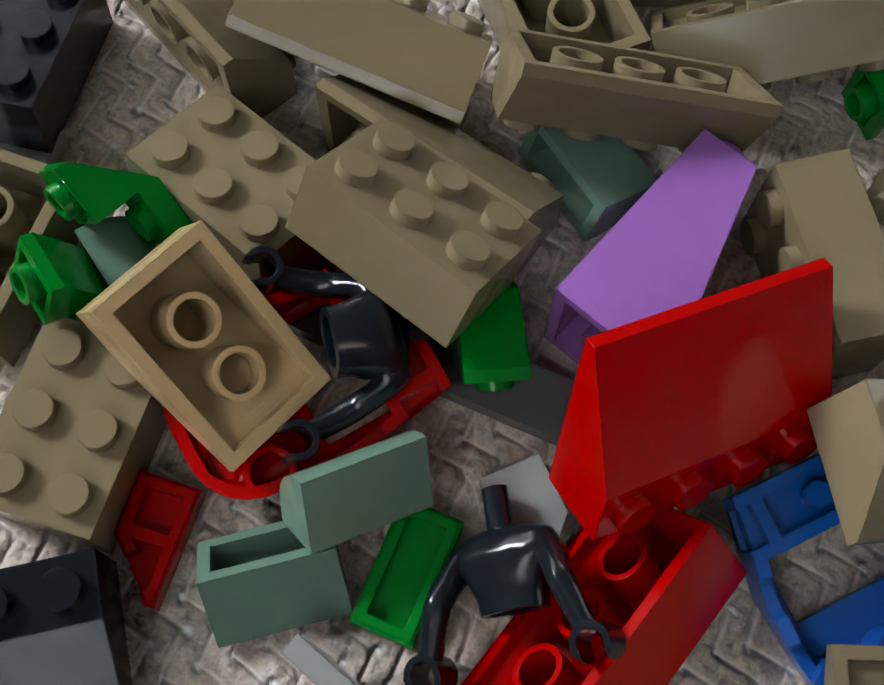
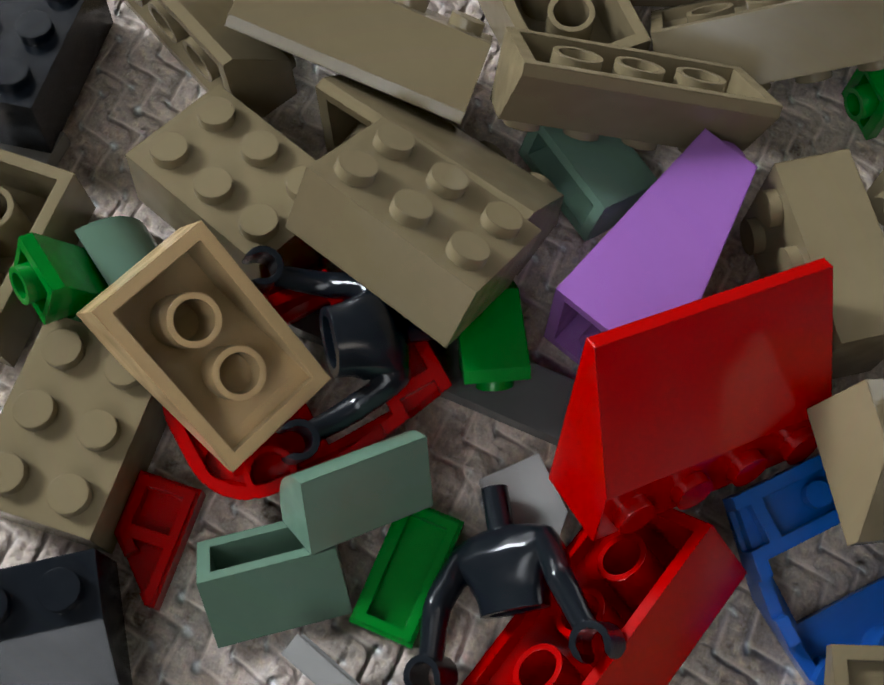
(96, 192): green slope -> none

